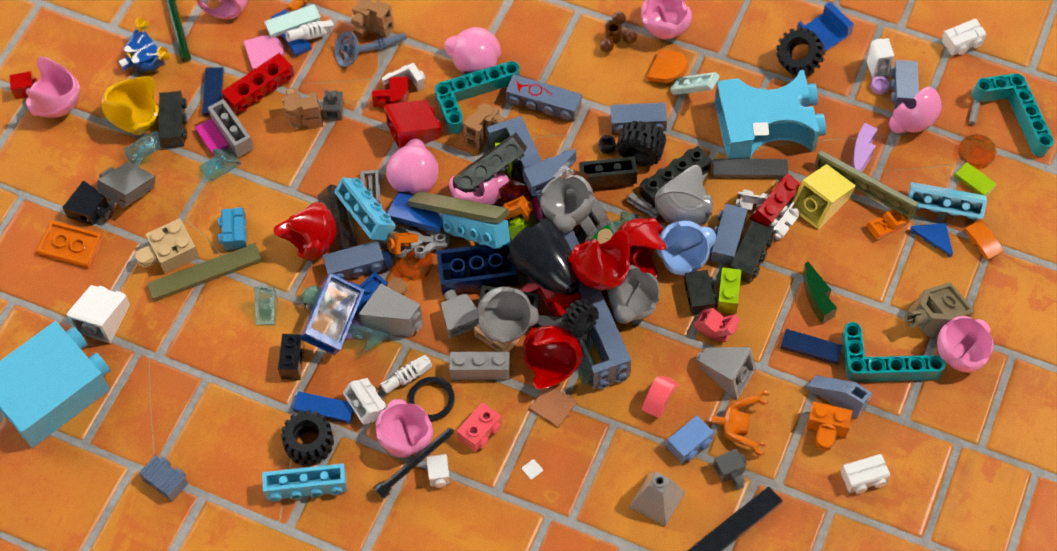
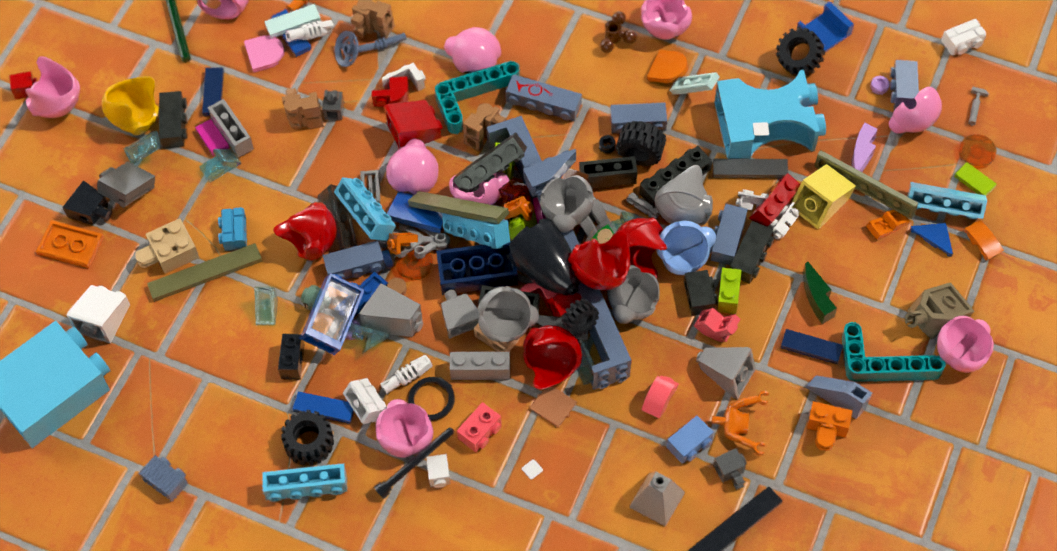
(142, 52): blue torso -> none
(270, 76): red brick -> none
(865, 474): white brick -> none
(880, 57): white brick -> none
(1023, 104): teal beam -> none

